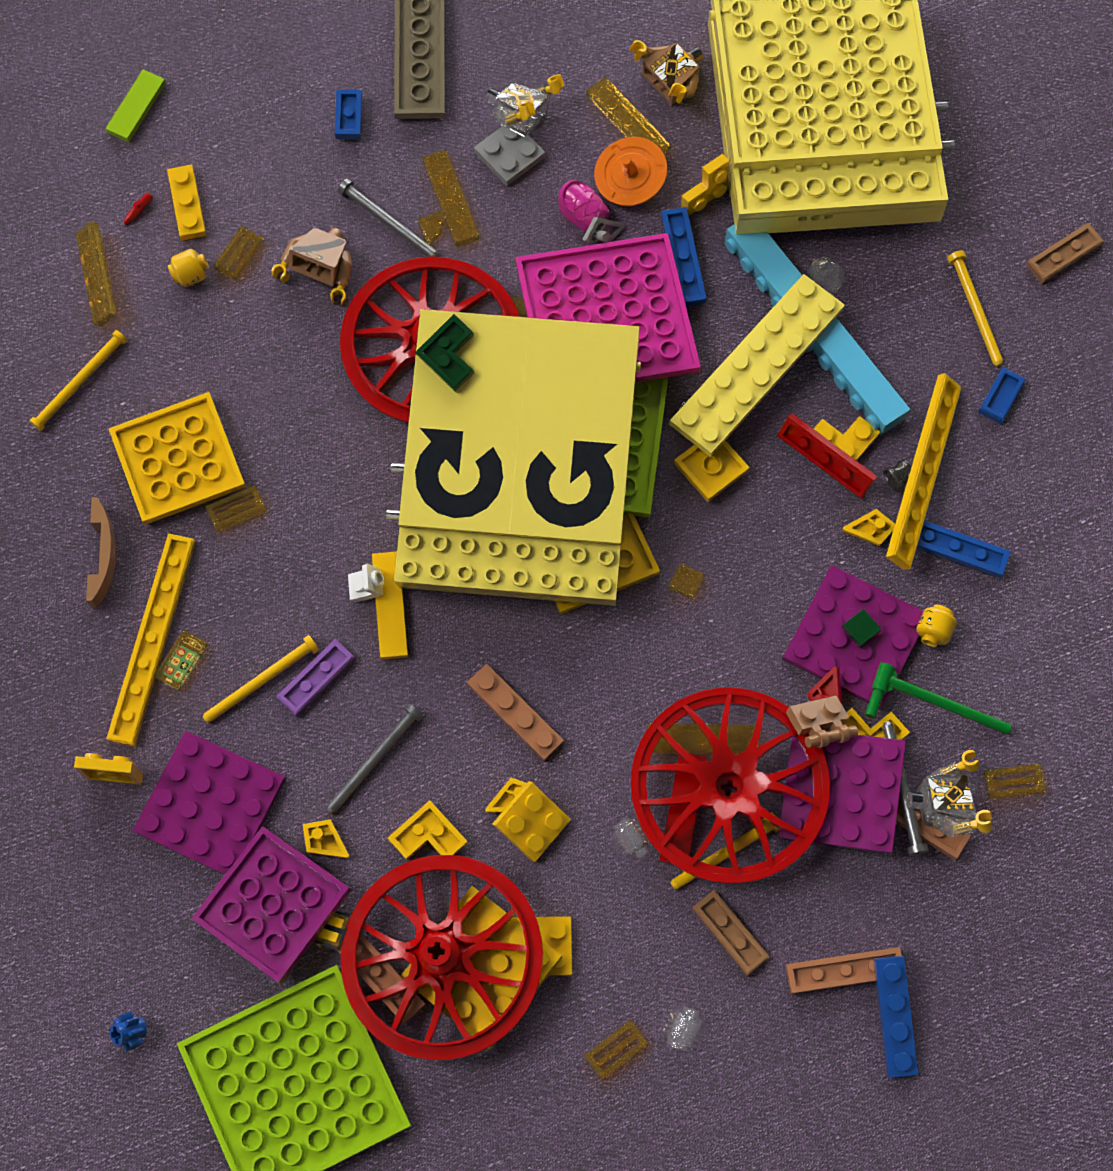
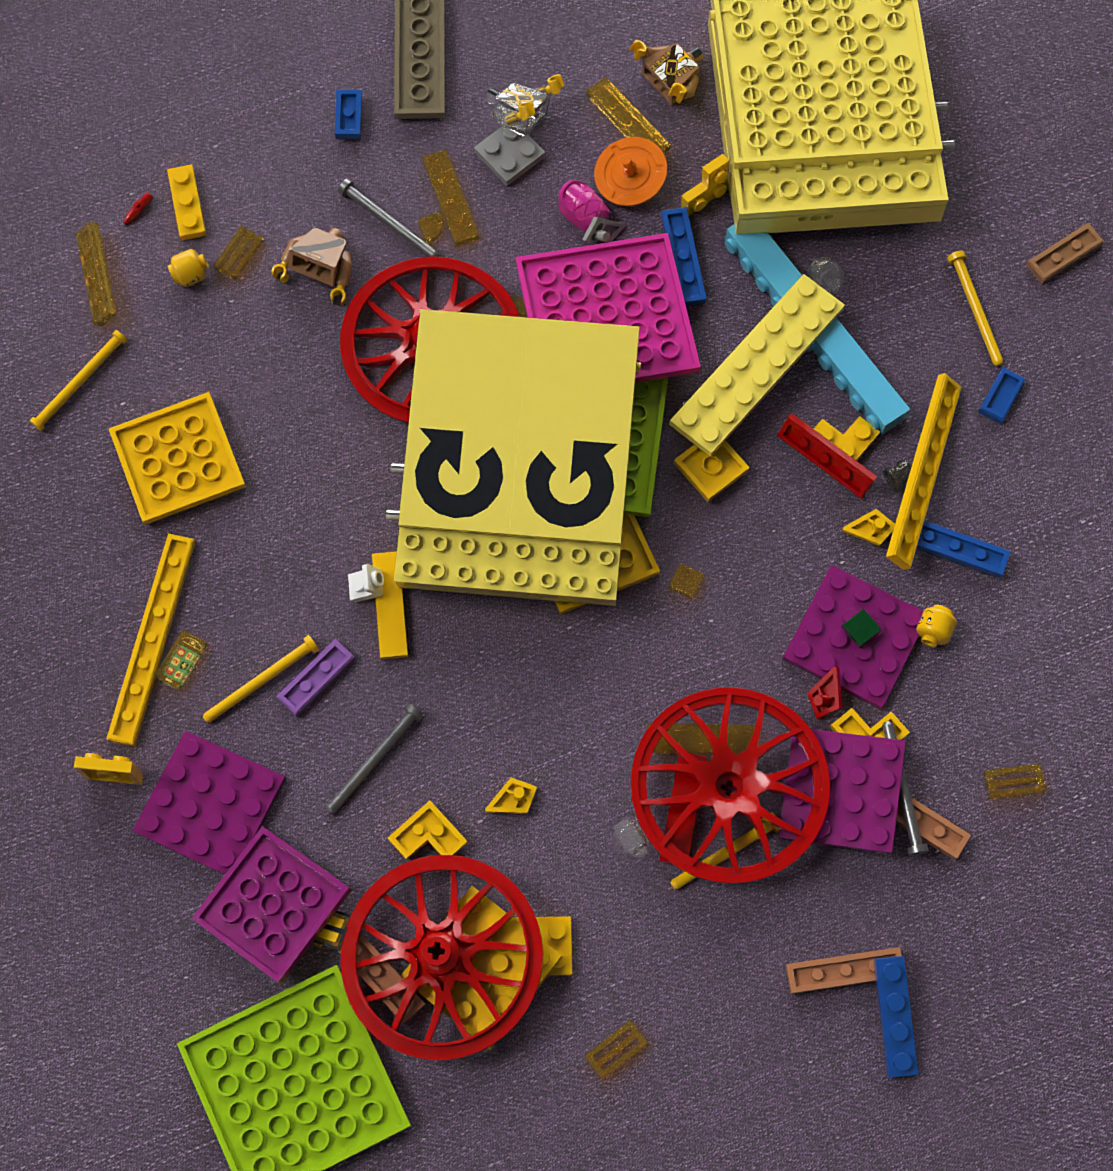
(100, 583): medium nougat slope -> none
(128, 1031): blue gear -> none
(135, 106): lime tile -> none
(240, 517): clear yellow tile -> none
(323, 839): yellow piece -> none
(441, 350): dark green tile -> none
(515, 712): nougat plate -> none
(531, 821): yellow plate -> none
(684, 1028): clear head -> none
(730, 932): medium nougat tile -> none
(820, 715): medium nougat plate -> none
(886, 681): green bar -> none
(947, 800): torso -> none

